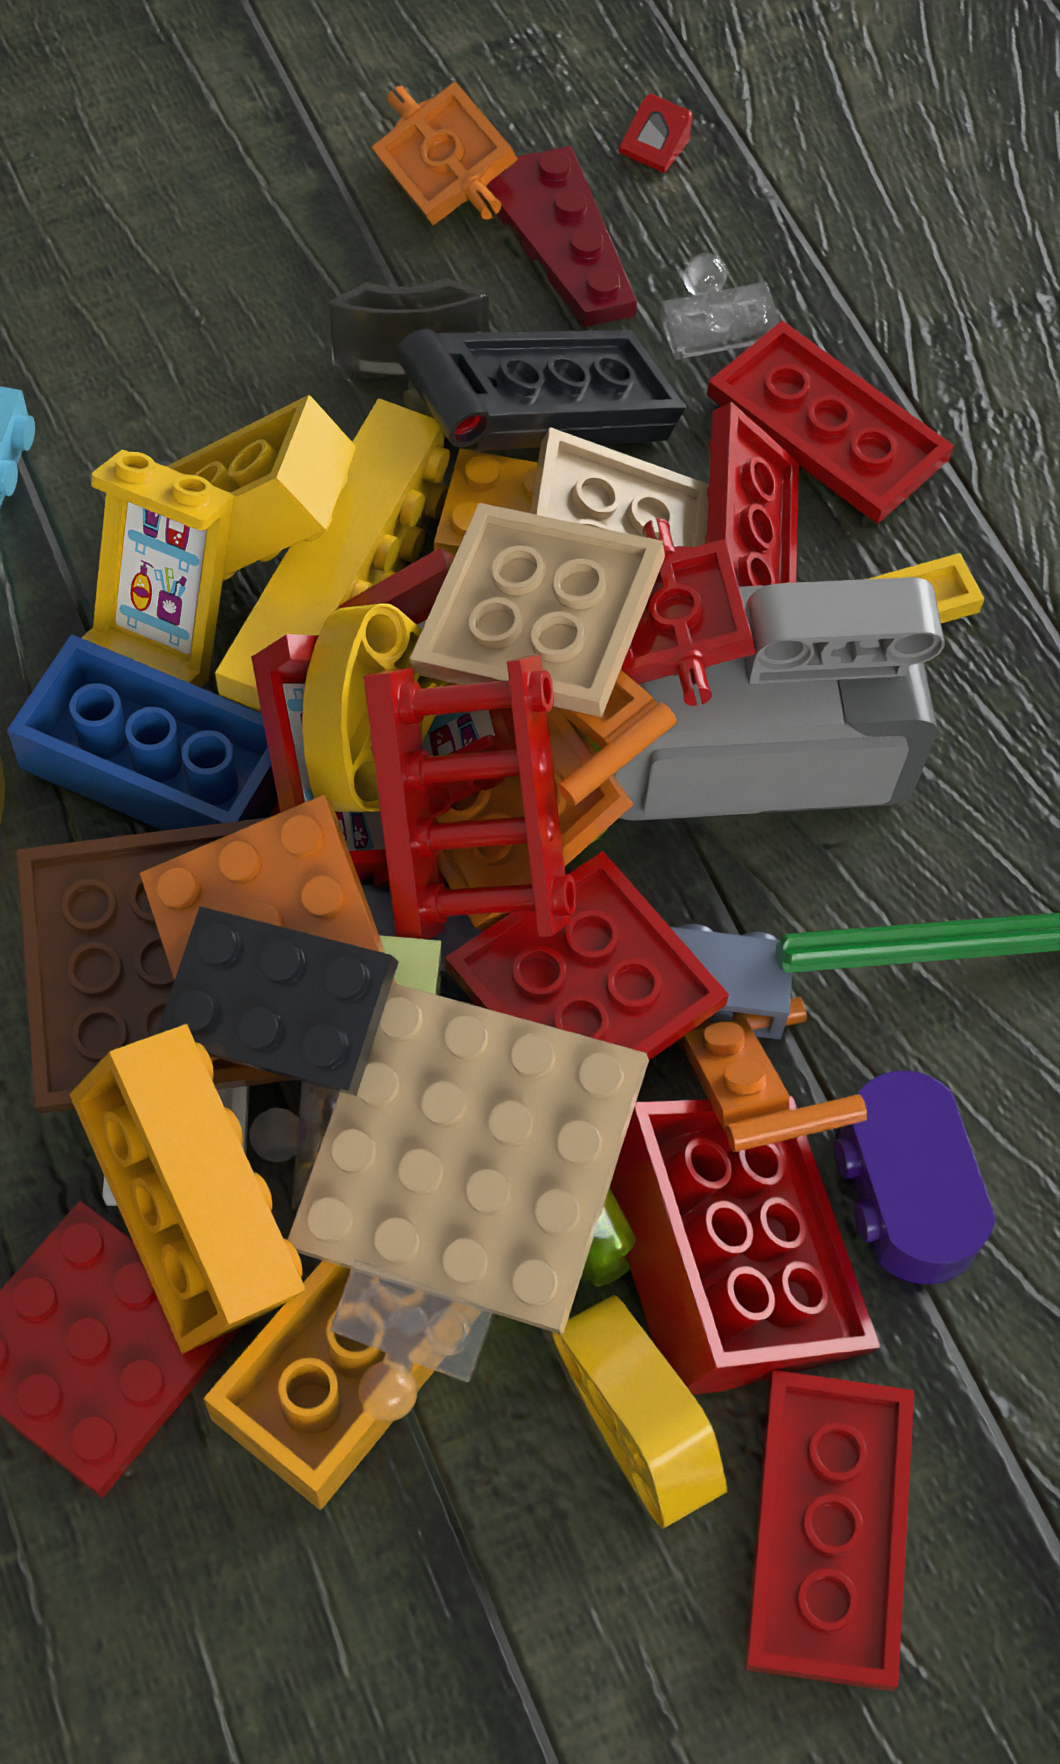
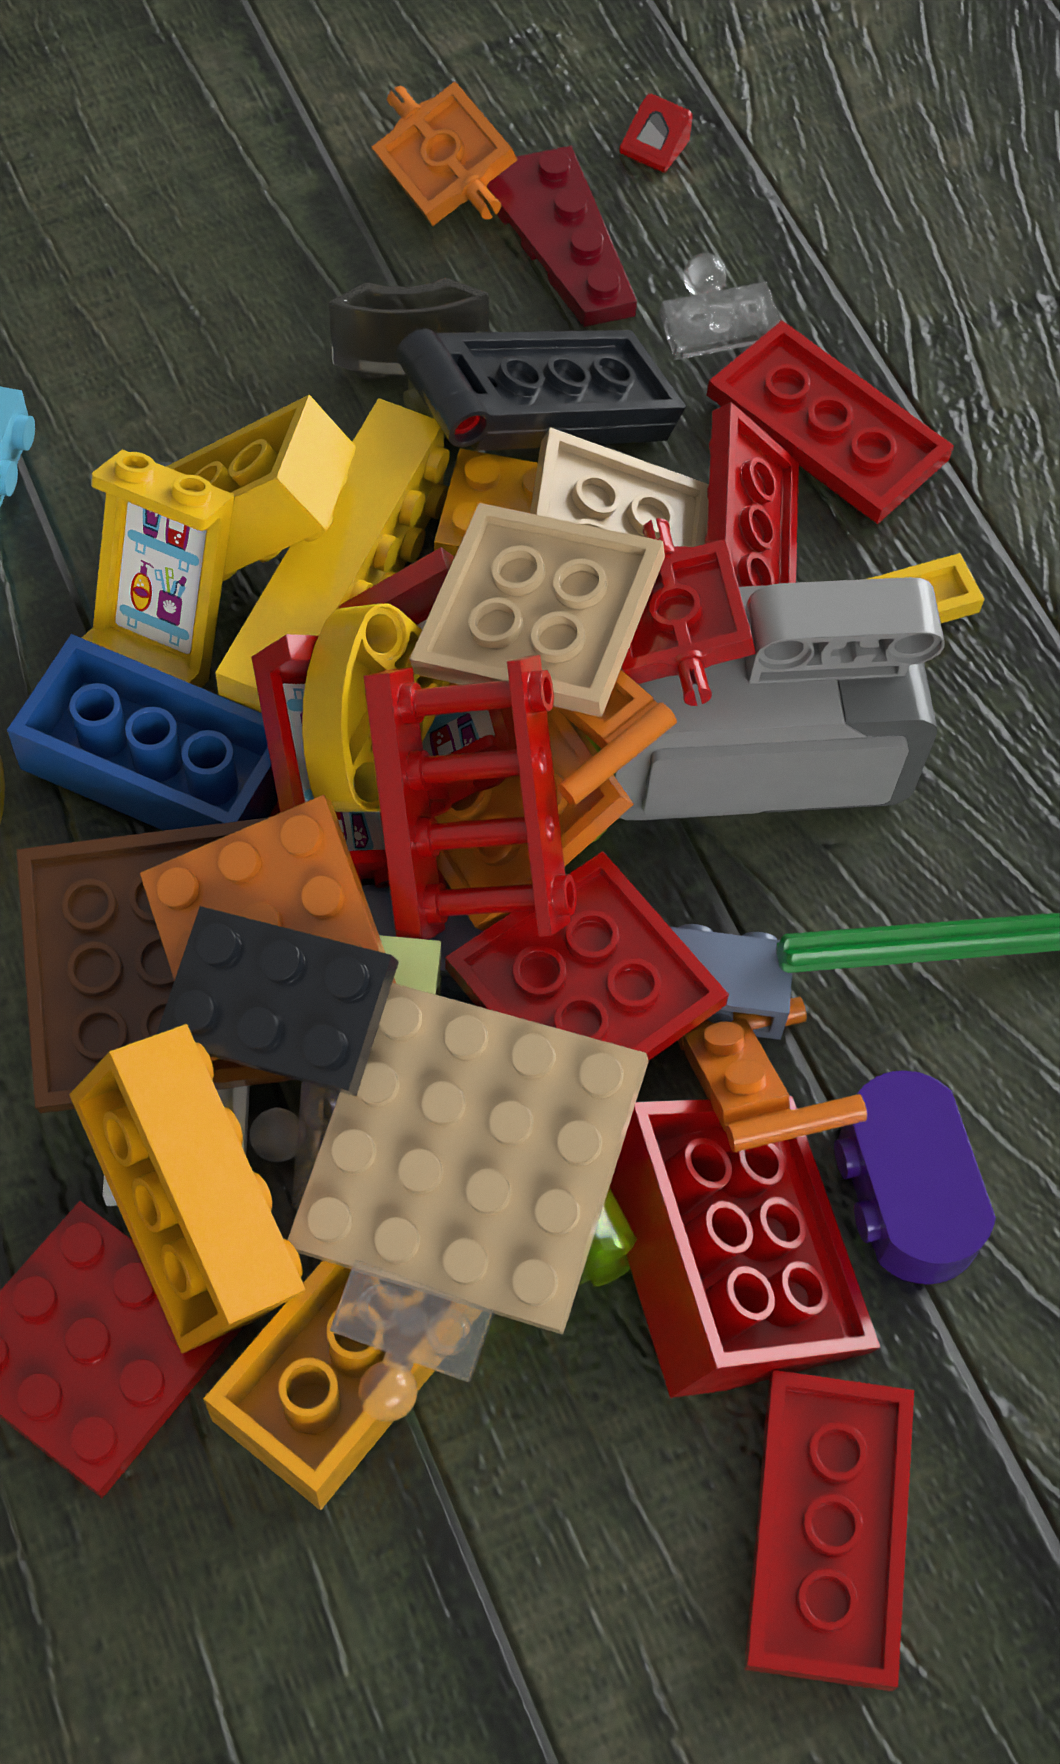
(642, 1411): yellow beam -> none

